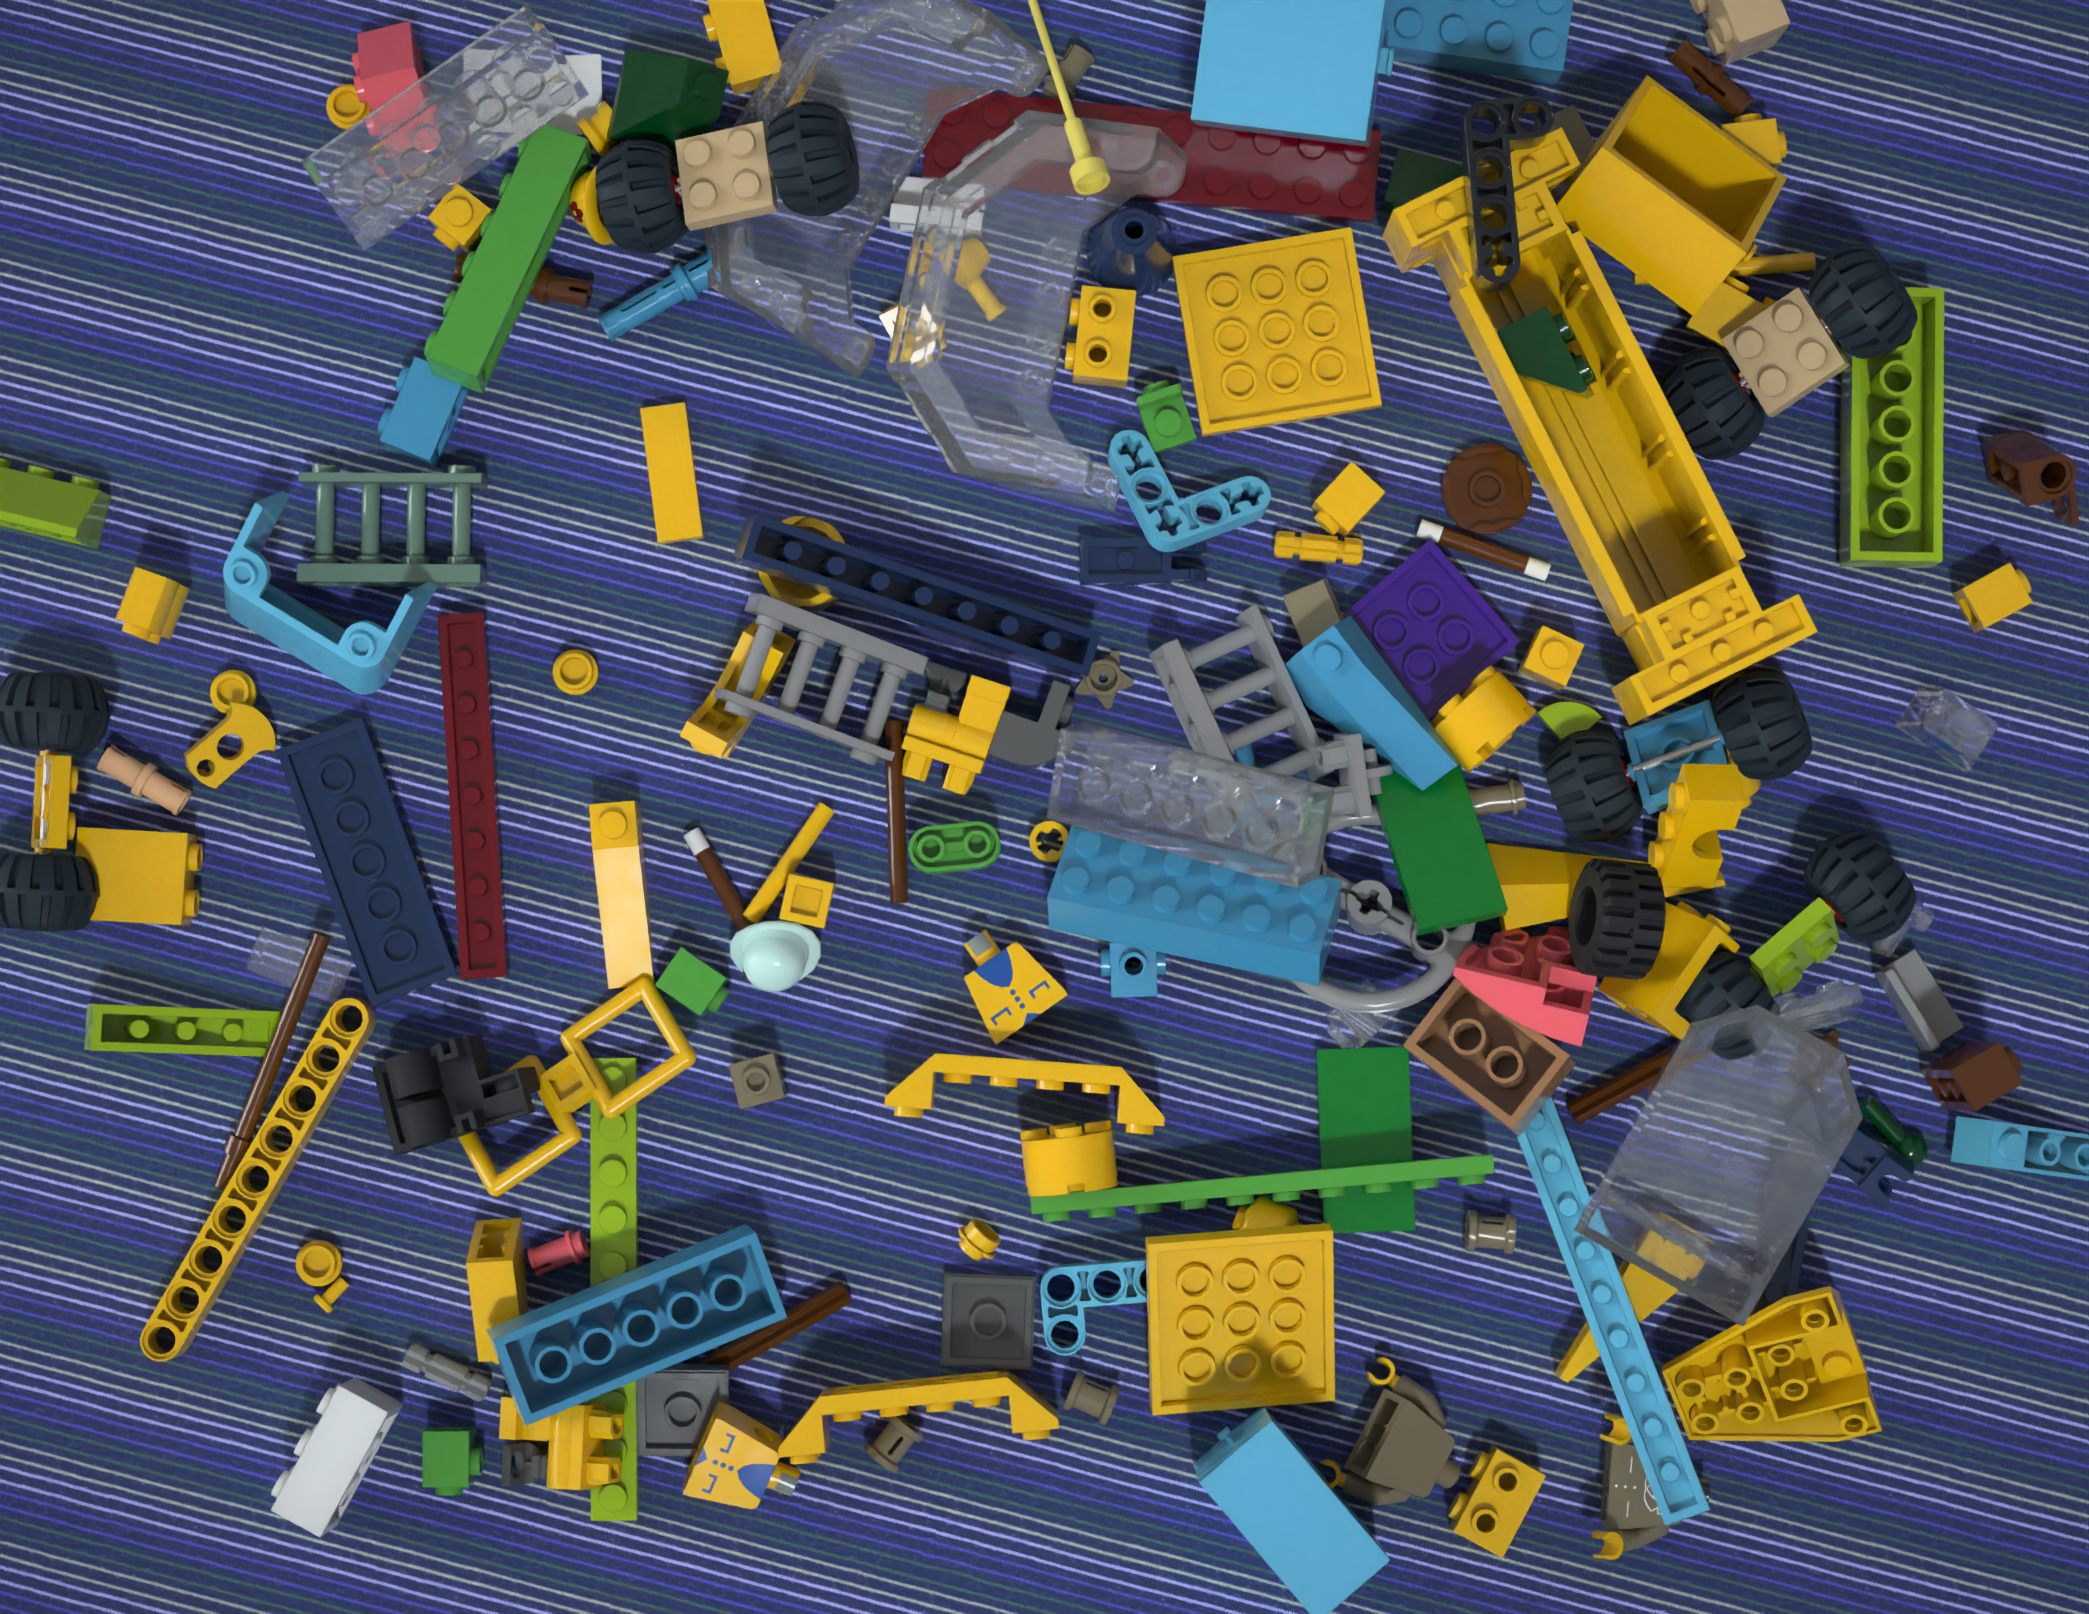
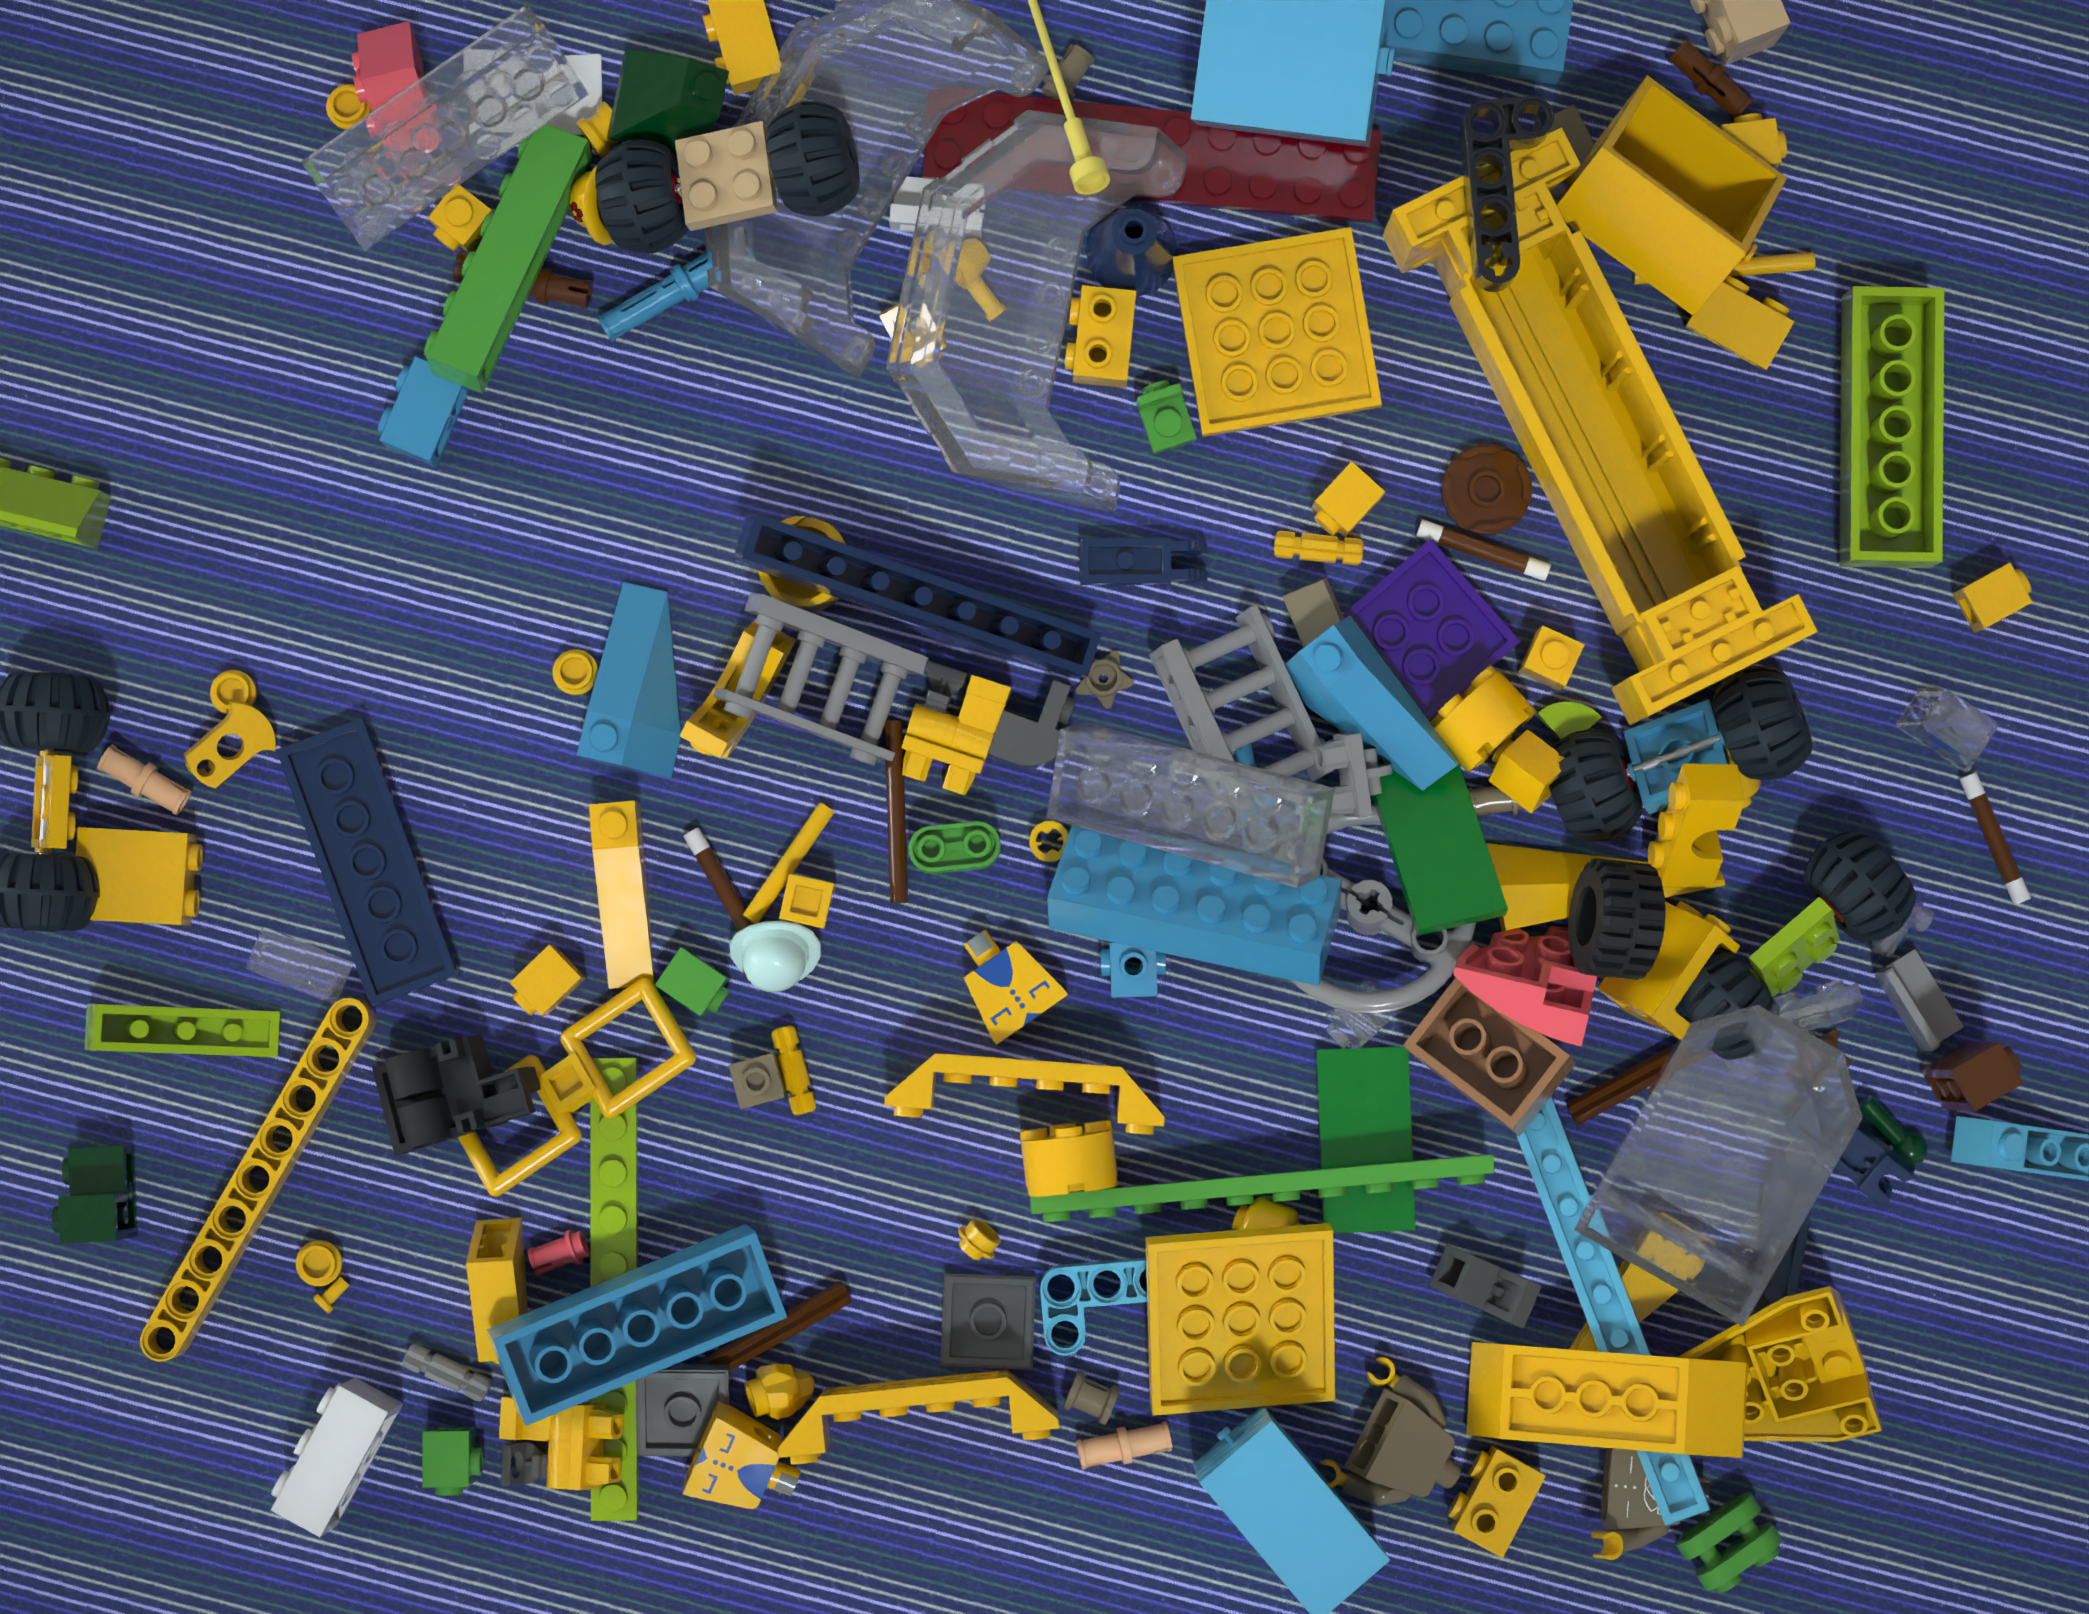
(100, 1195): none -> dark green brick
(151, 606): yellow brick -> none
(240, 1140): reddish brown bar -> none
(353, 657): medium azure windscreen -> none
(370, 567): sand green fence -> none
(473, 796): dark red plate -> none
(546, 982): none -> yellow brick
(634, 697): none -> dark azure wedge
(672, 473): yellow tile -> none
(778, 1390): none -> yellow rock
(793, 1070): none -> yellow axle
(893, 1443): dark tan bush -> none
(1124, 1445): none -> light nougat pin
(1183, 511): medium azure beam -> none
(1415, 176): dark green slope -> none
(1485, 1286): none -> dark grey brick
(1490, 1232): dark tan bush -> none
(1526, 770): none -> yellow brick
(1543, 352): dark green slope -> none
(1607, 1399): none -> yellow slope
(1755, 1546): none -> bright green brick
(1788, 351): black plate -> none
(1995, 838): none -> reddish brown bar
(2032, 472): reddish brown piece -> none

